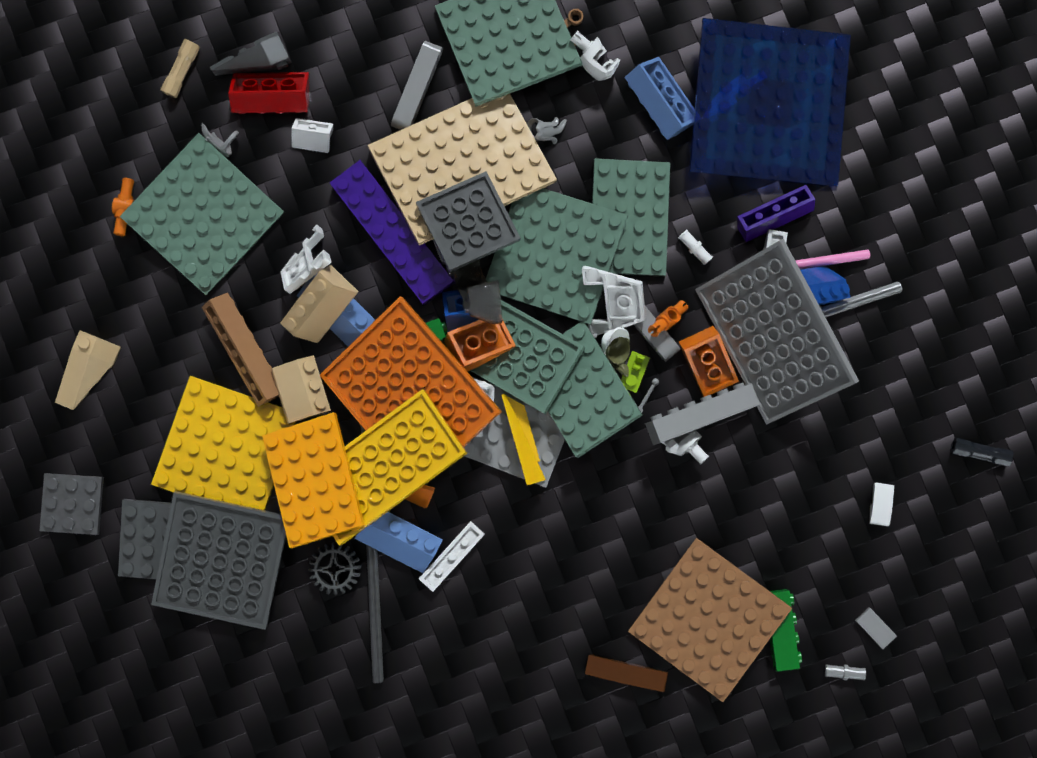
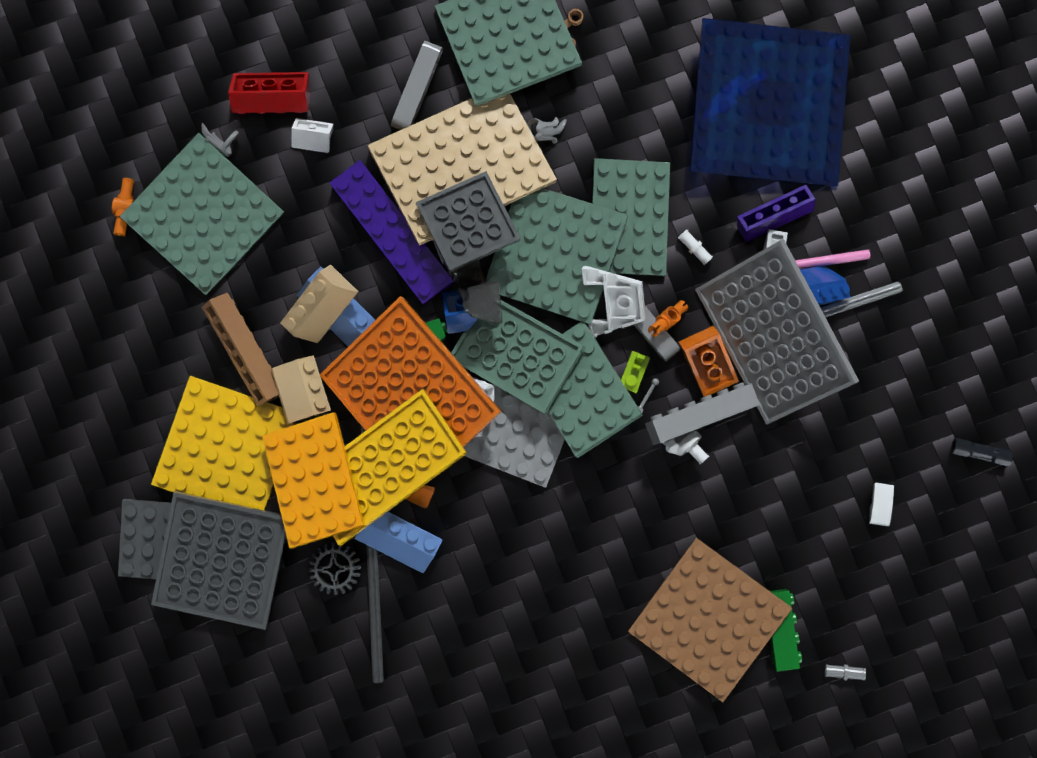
(71, 504): flat silver plate -> none
(85, 367): tan wedge -> none
(186, 55): tan axle -> none
(266, 55): dark grey wedge -> none
(302, 266): white wing -> none
(451, 556): white plate -> none
(478, 343): orange slope -> none
(523, 440): yellow wedge -> none
(591, 53): white piece -> none
(617, 348): olive hair -> none
(626, 673): reddish brown slope -> none
(661, 97): medium blue slope -> none
(875, 628): light grey tile -> none

